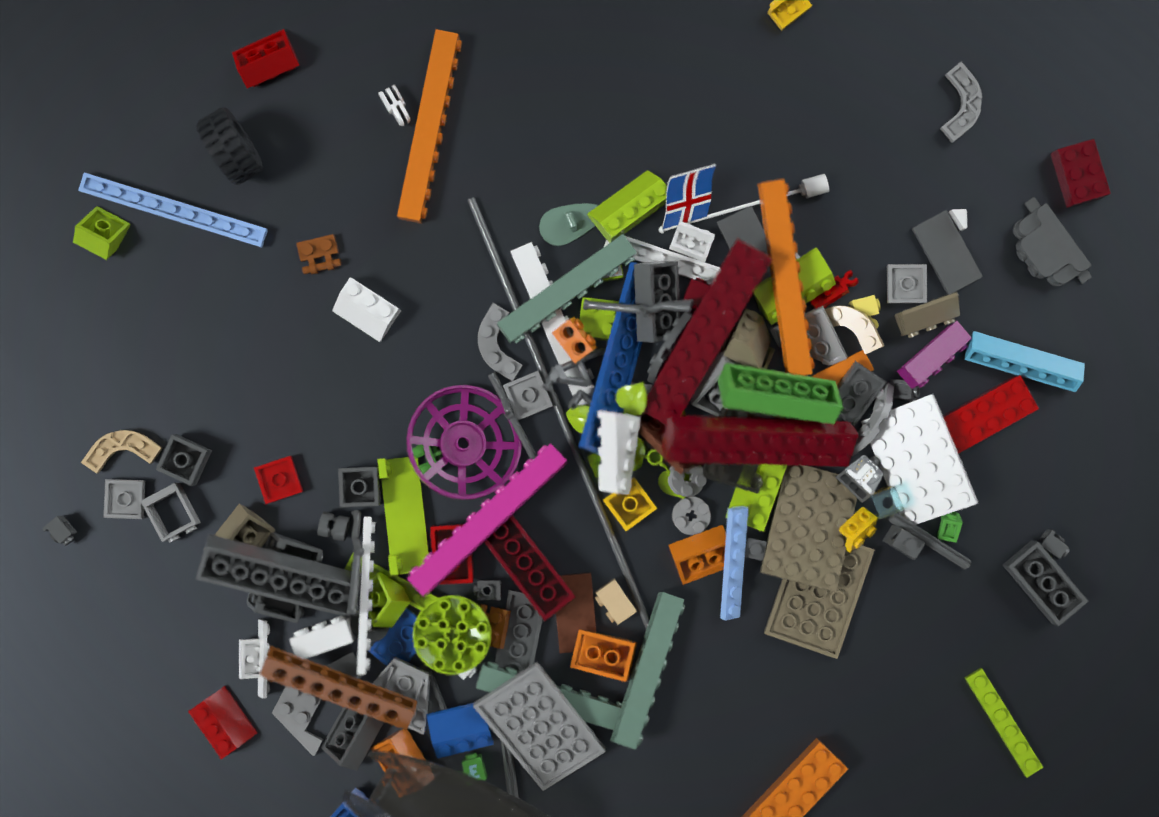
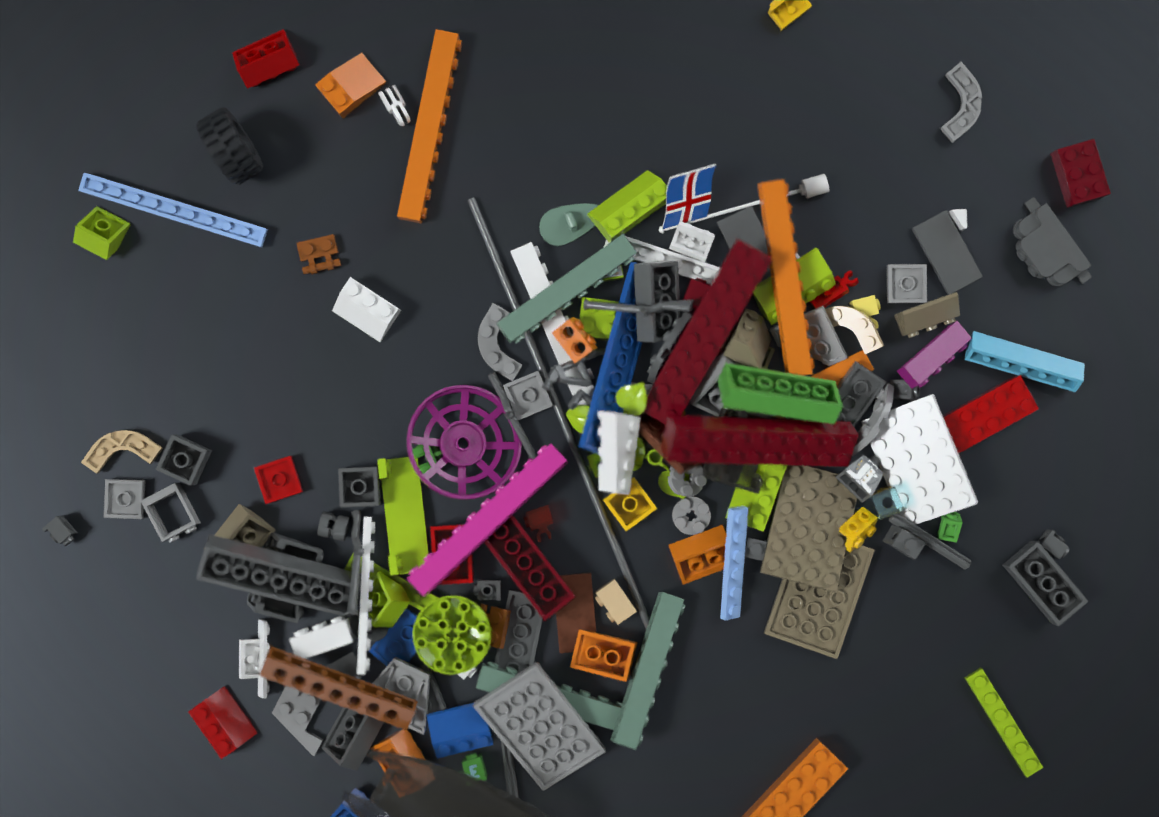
(350, 84): none -> orange slope
(539, 519): none -> clear red brick

